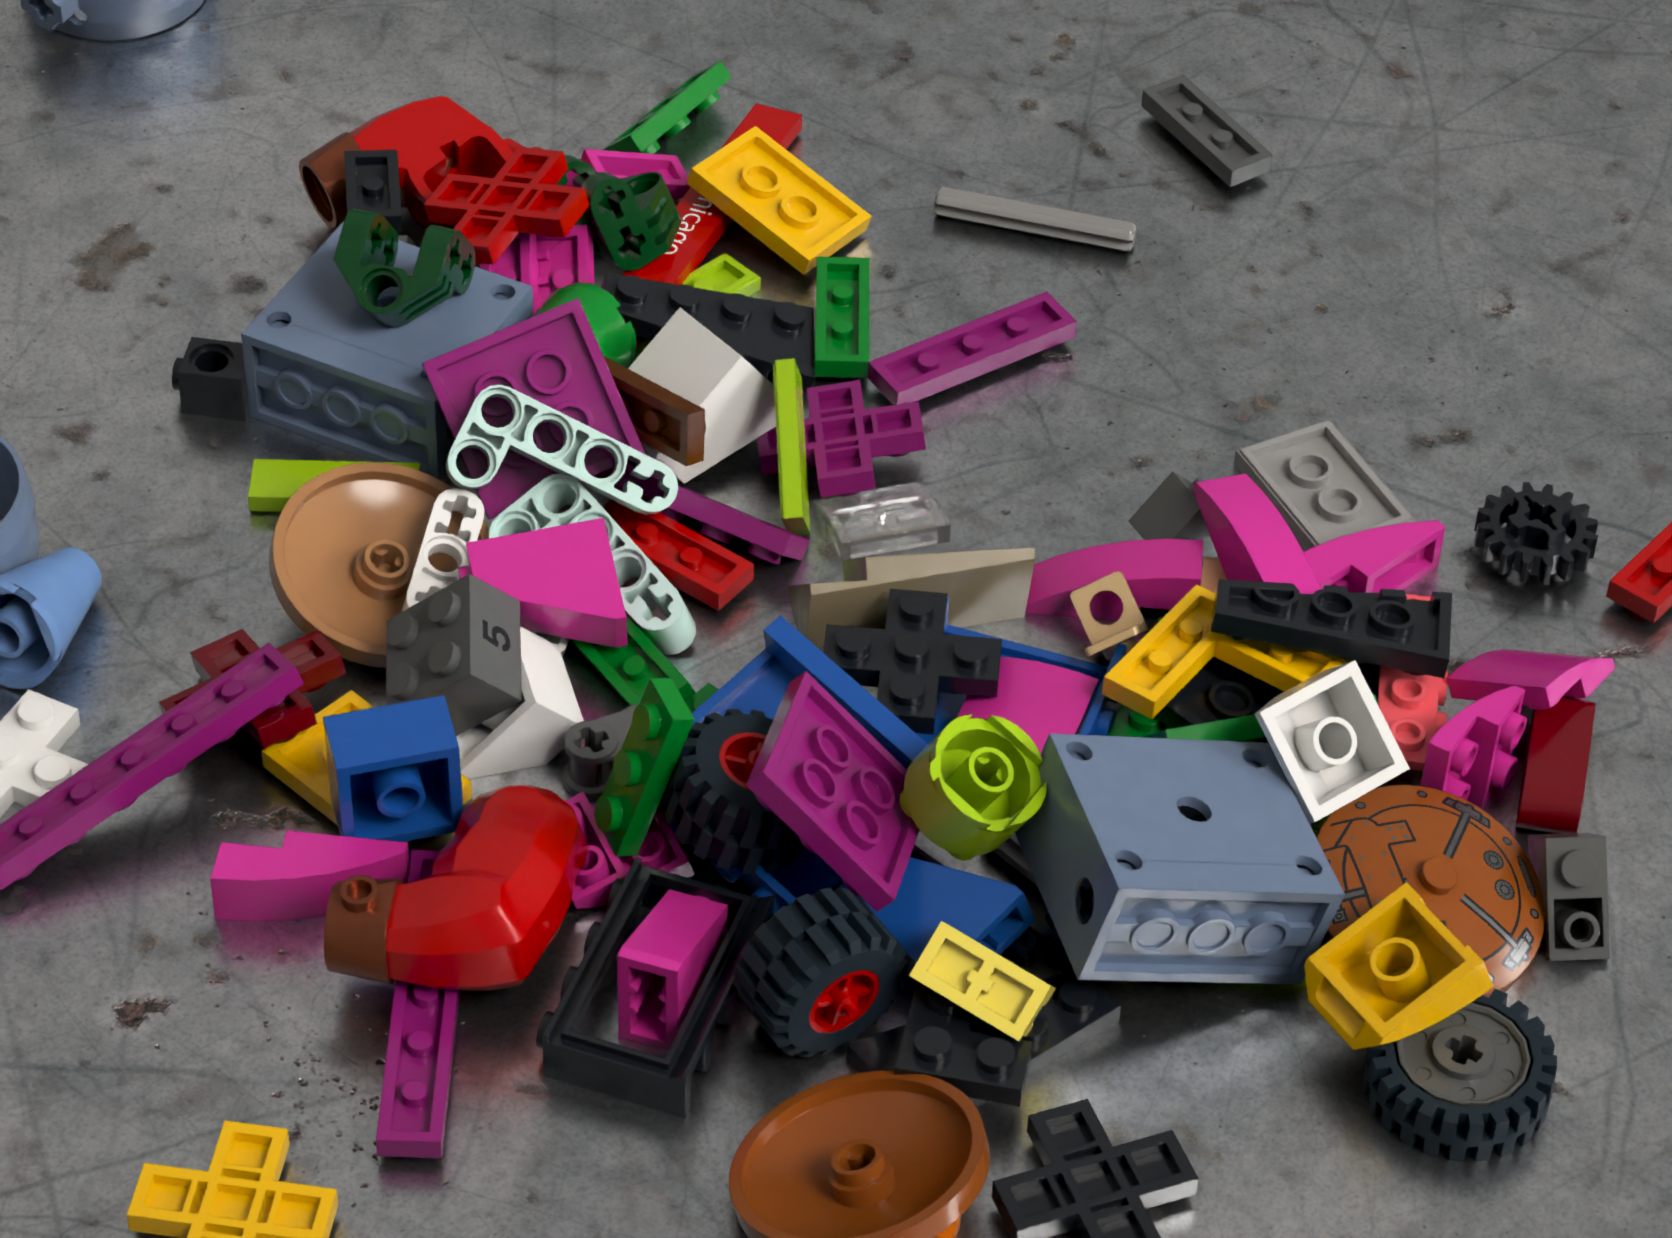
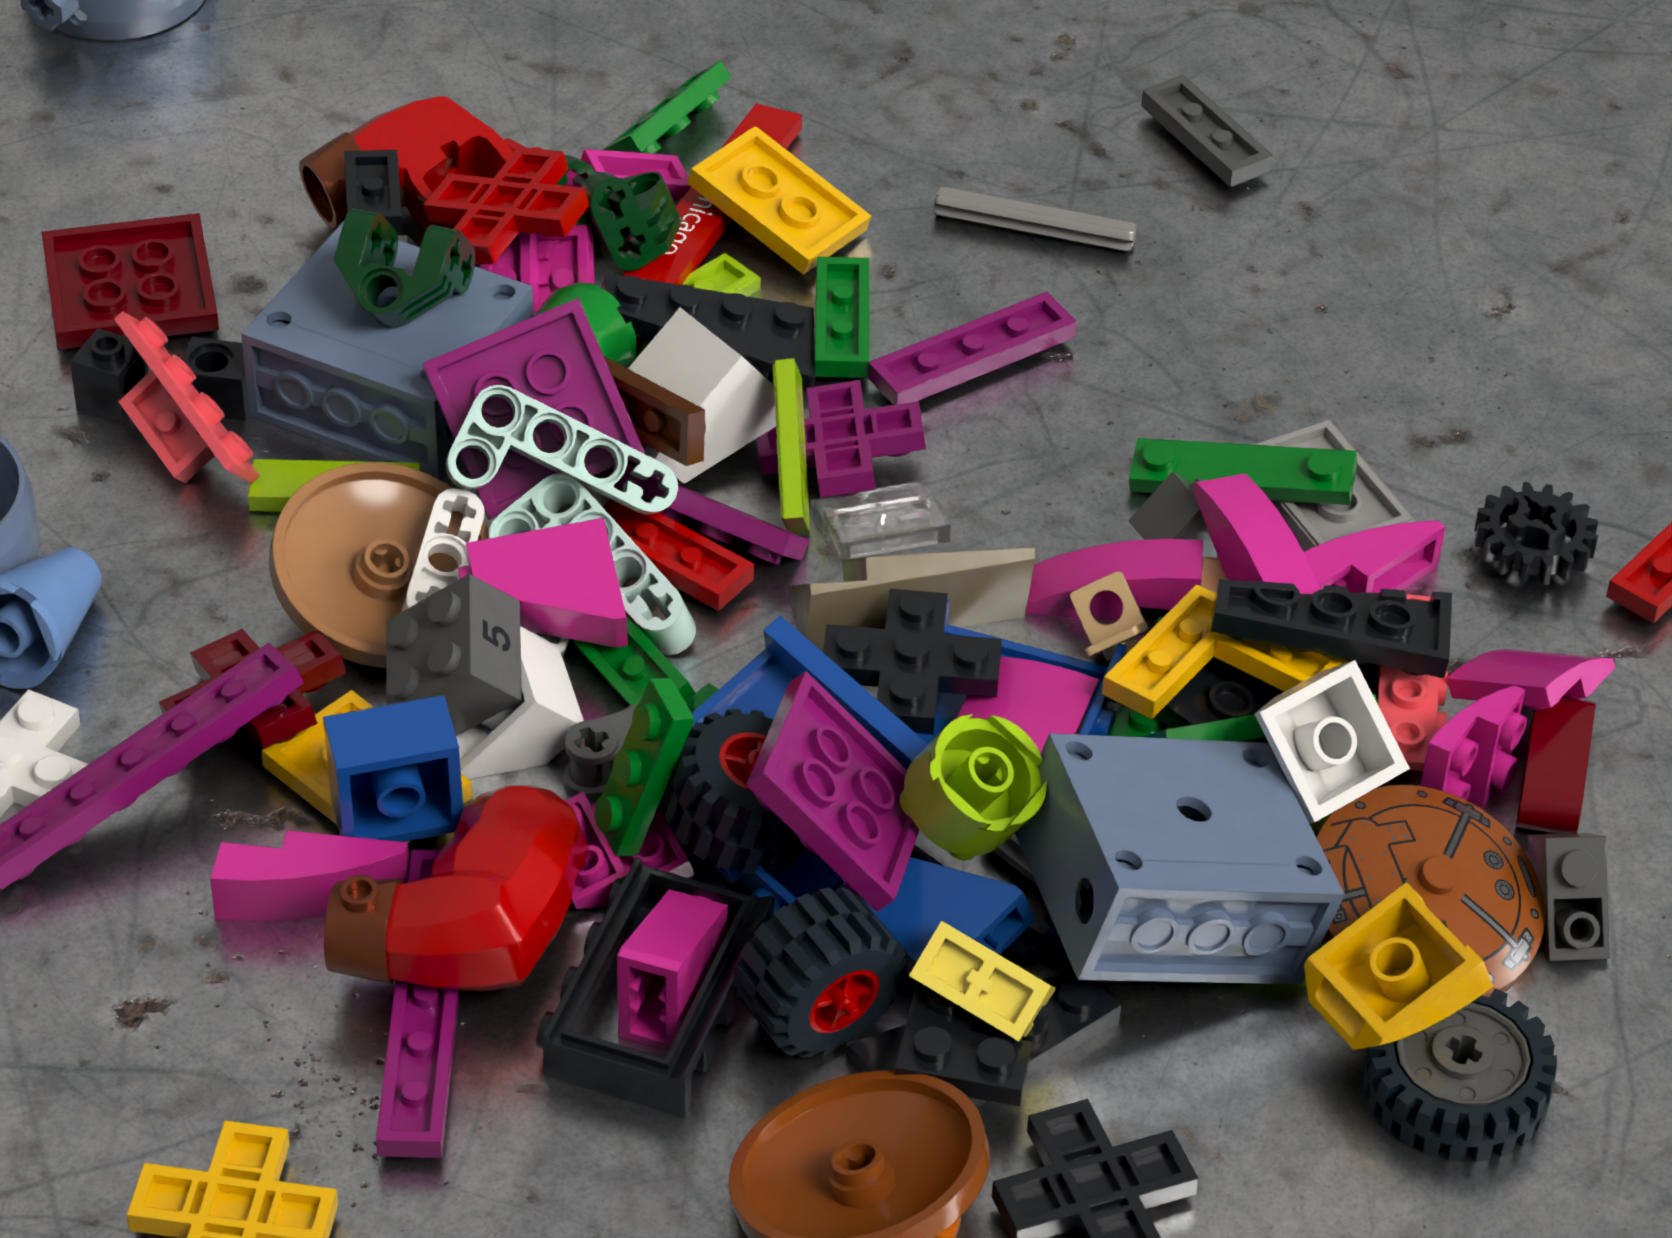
(104, 374): none -> black brick
(132, 267): none -> dark red plate
(173, 415): none -> coral bracket
(1279, 471): none -> green plate

